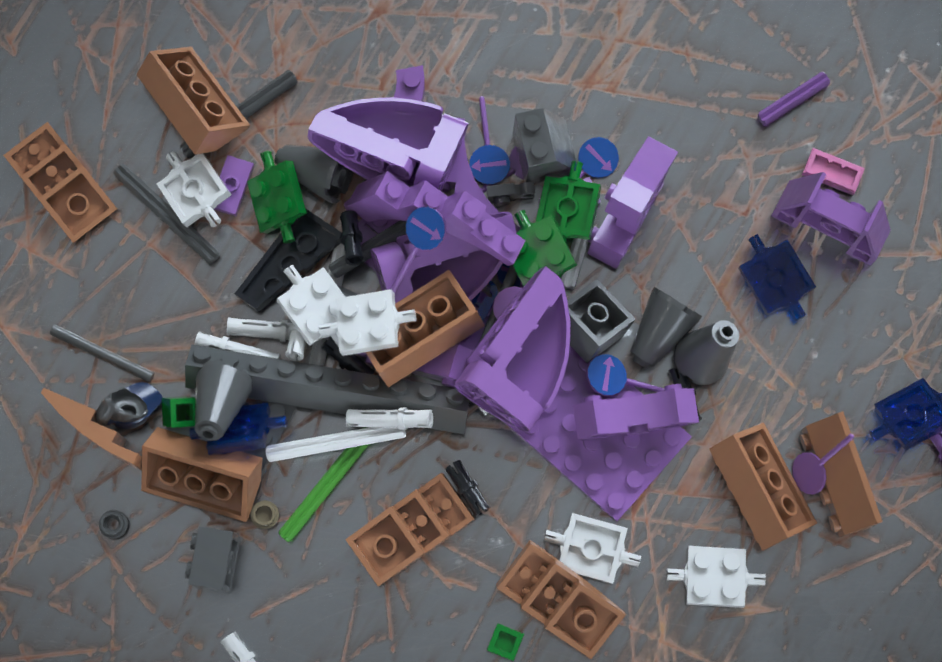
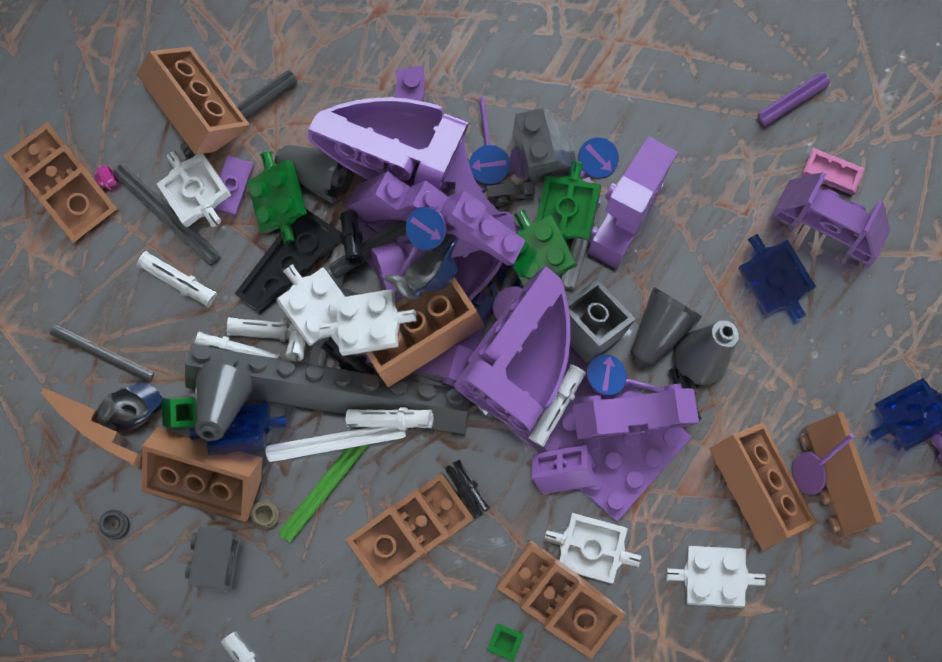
(105, 177): none -> dark pink plate
(202, 293): none -> white pin
(430, 273): none -> hair
(552, 414): none -> white pin
(563, 469): none -> medium lavender hinge

